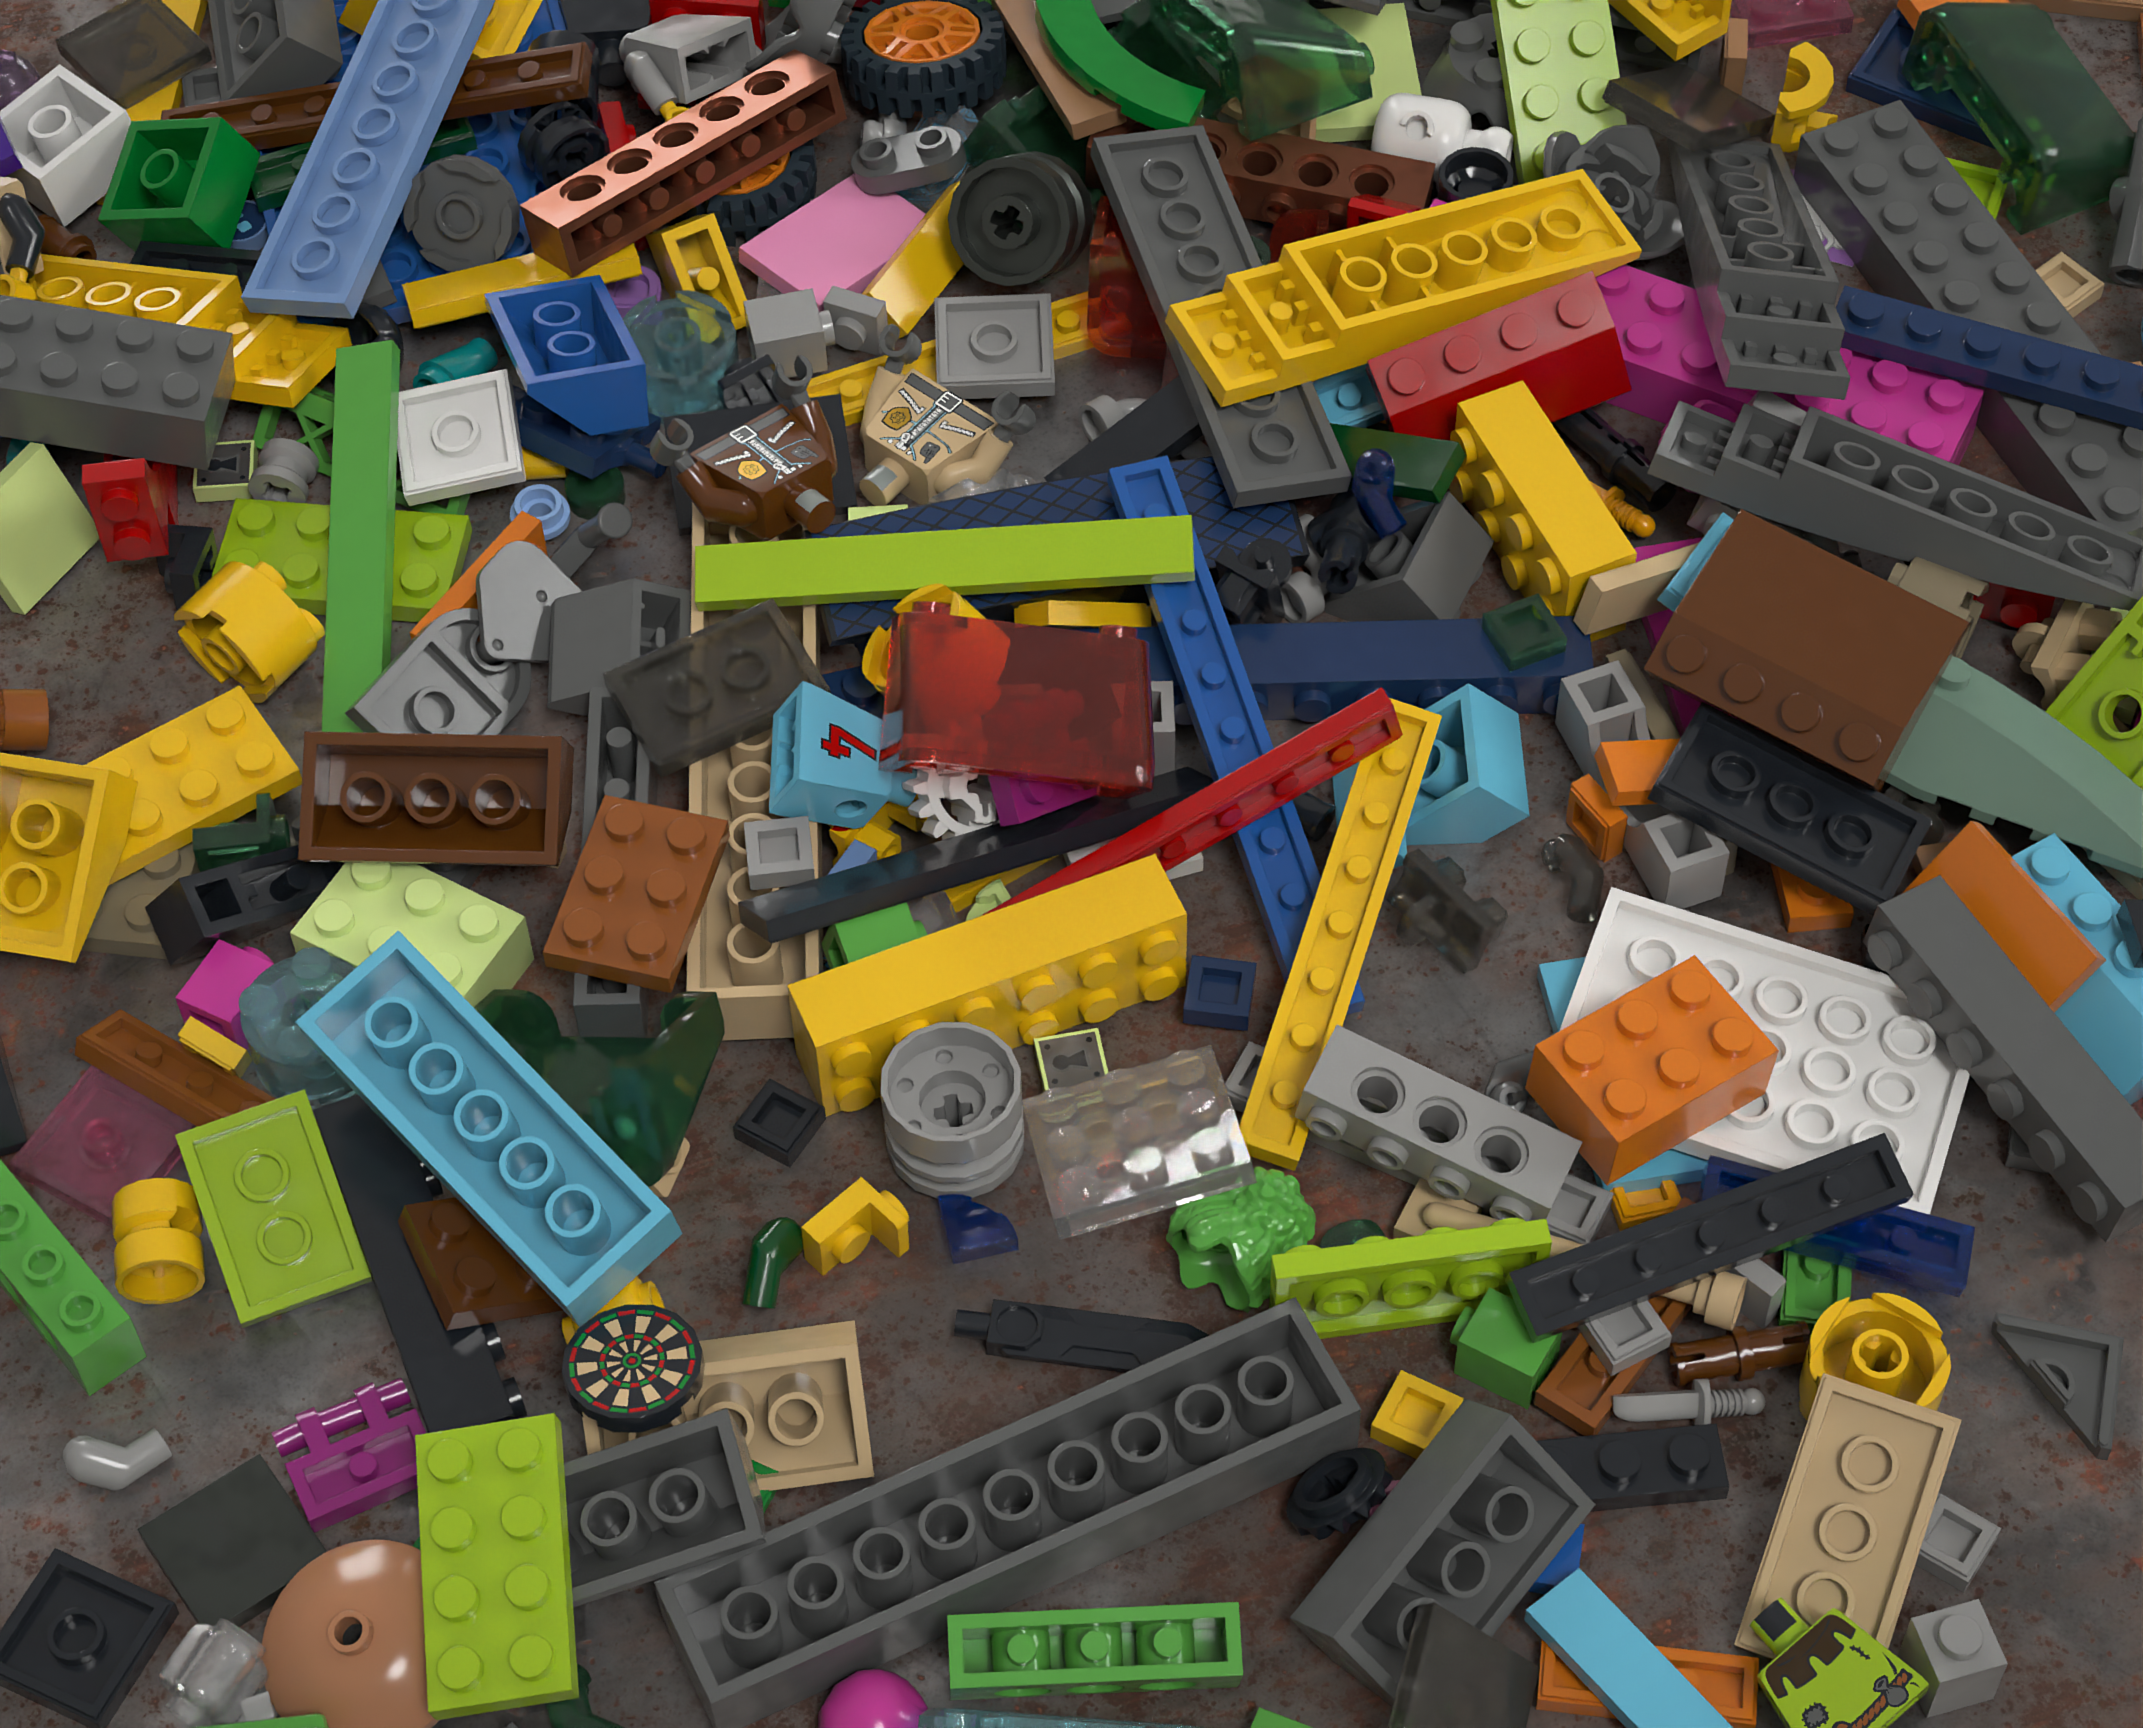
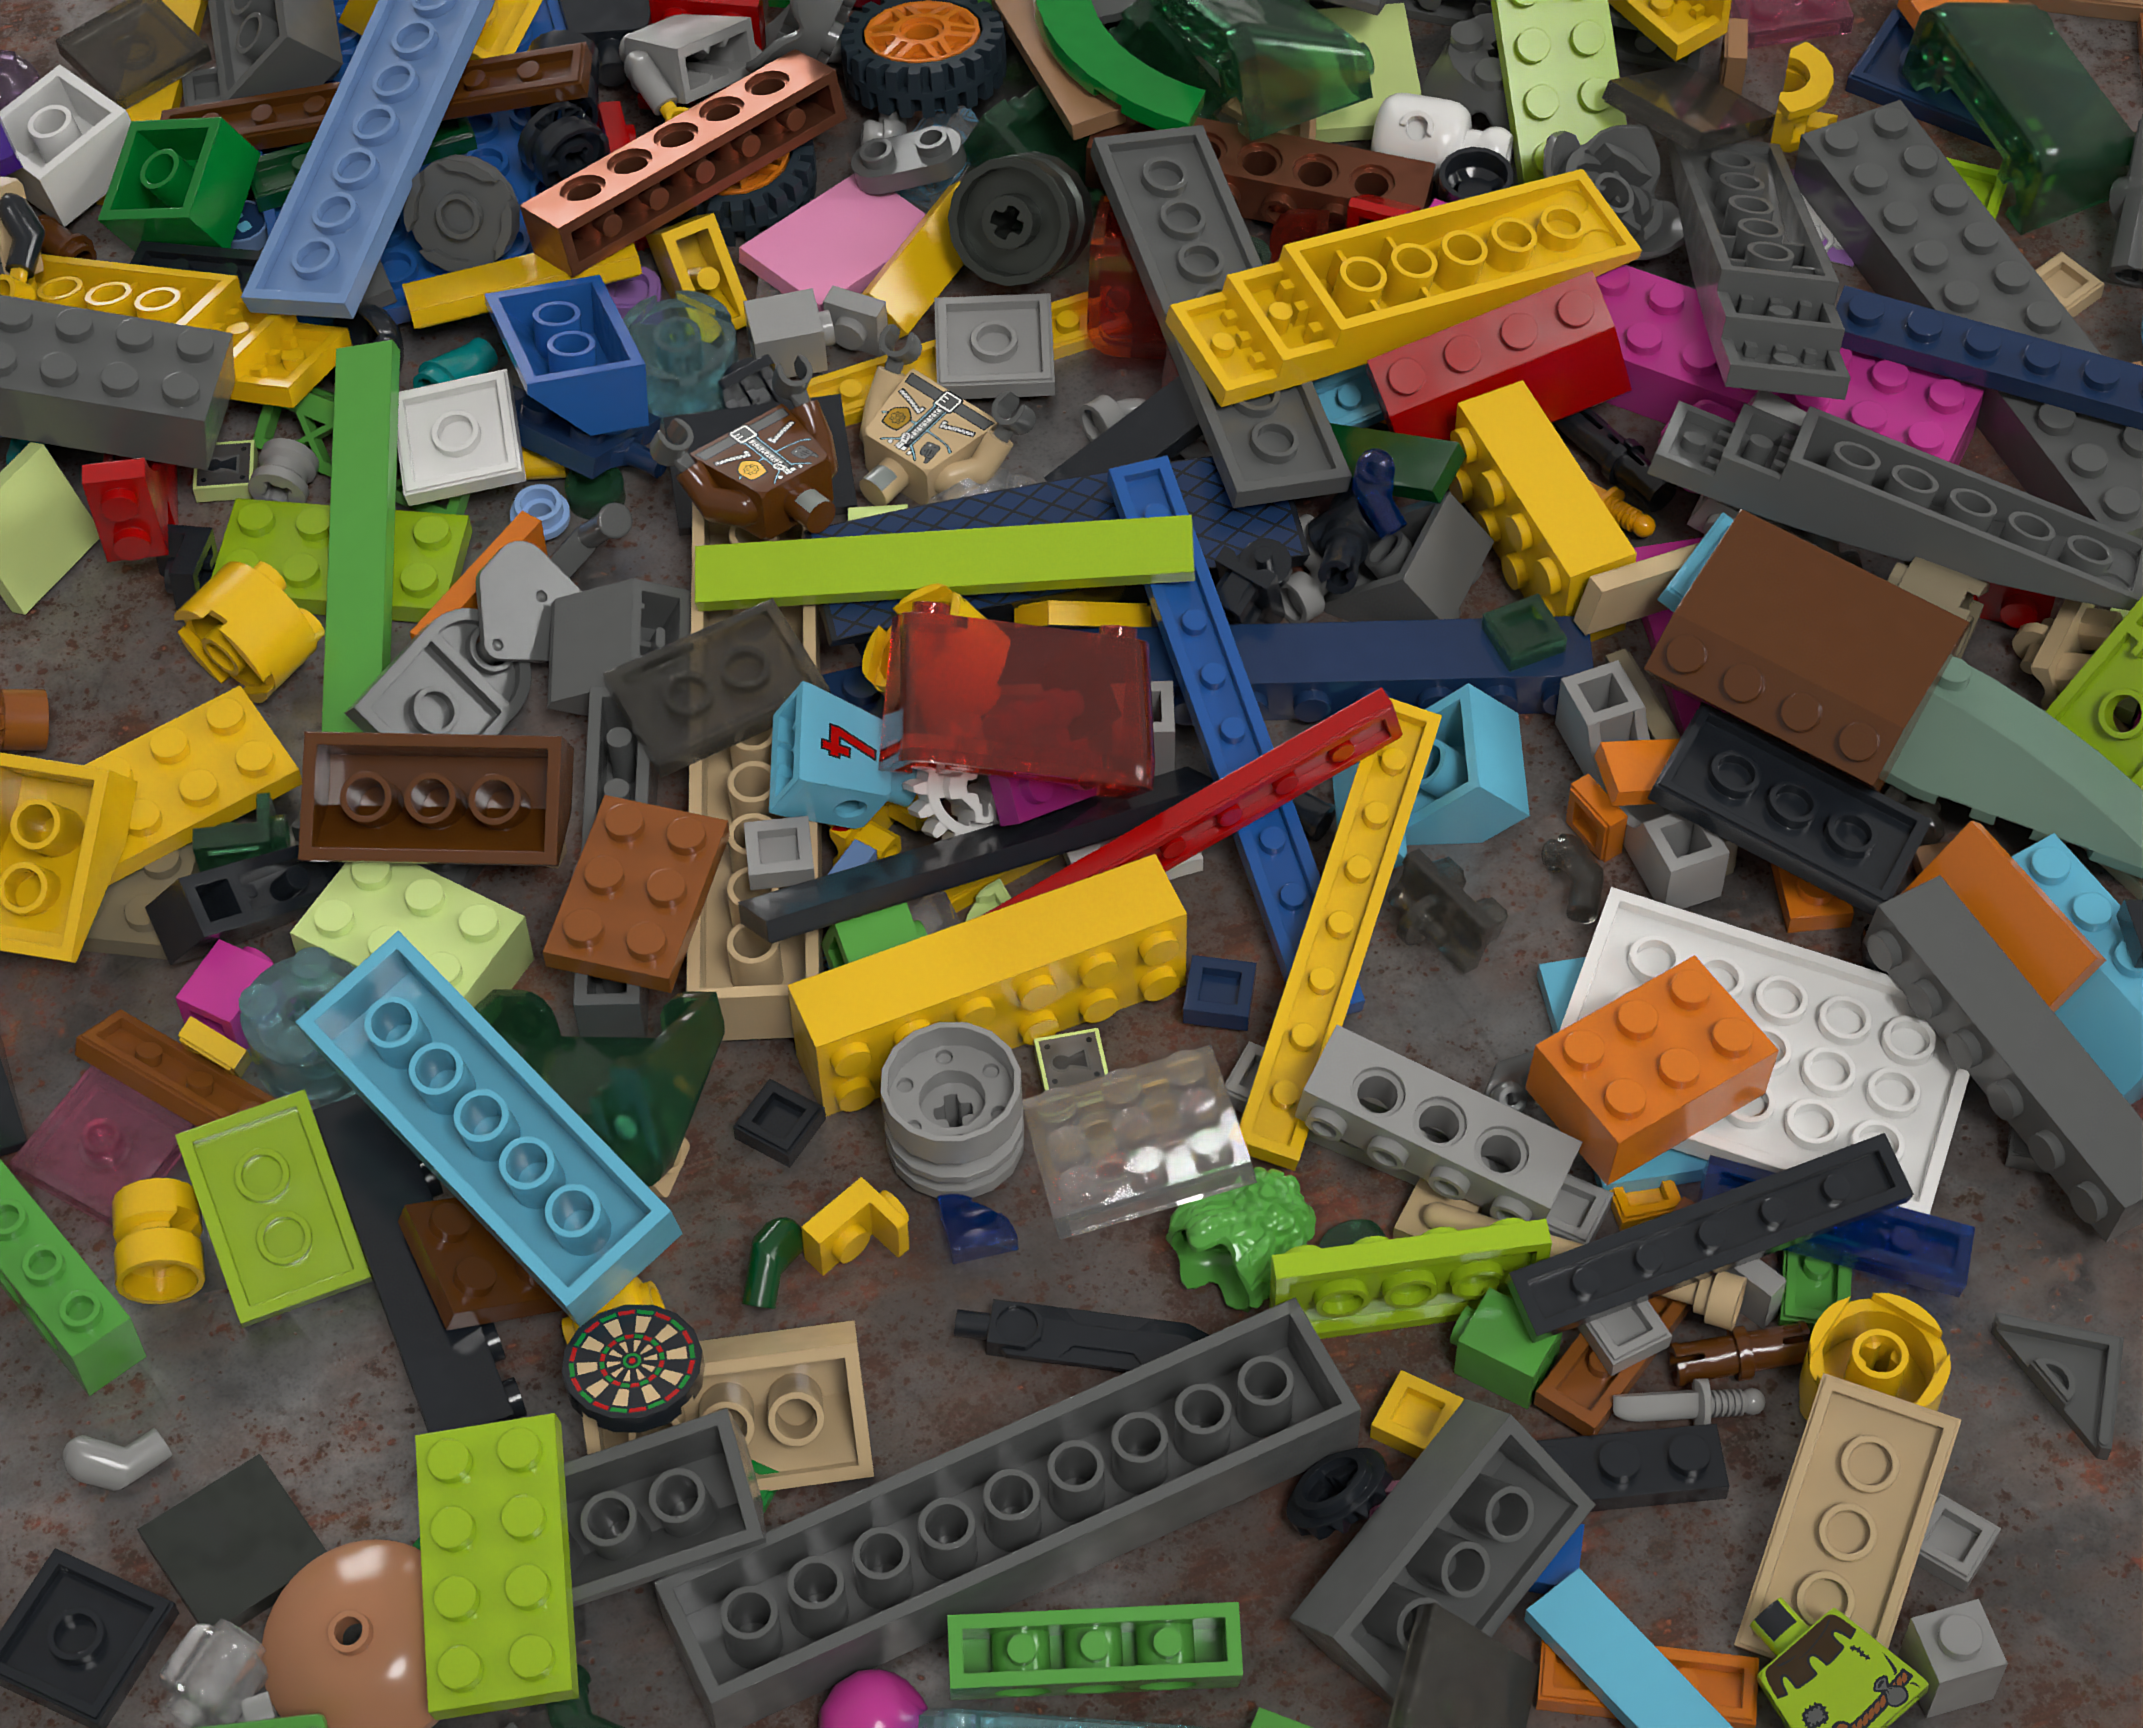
(360, 1469): magenta plate -> none

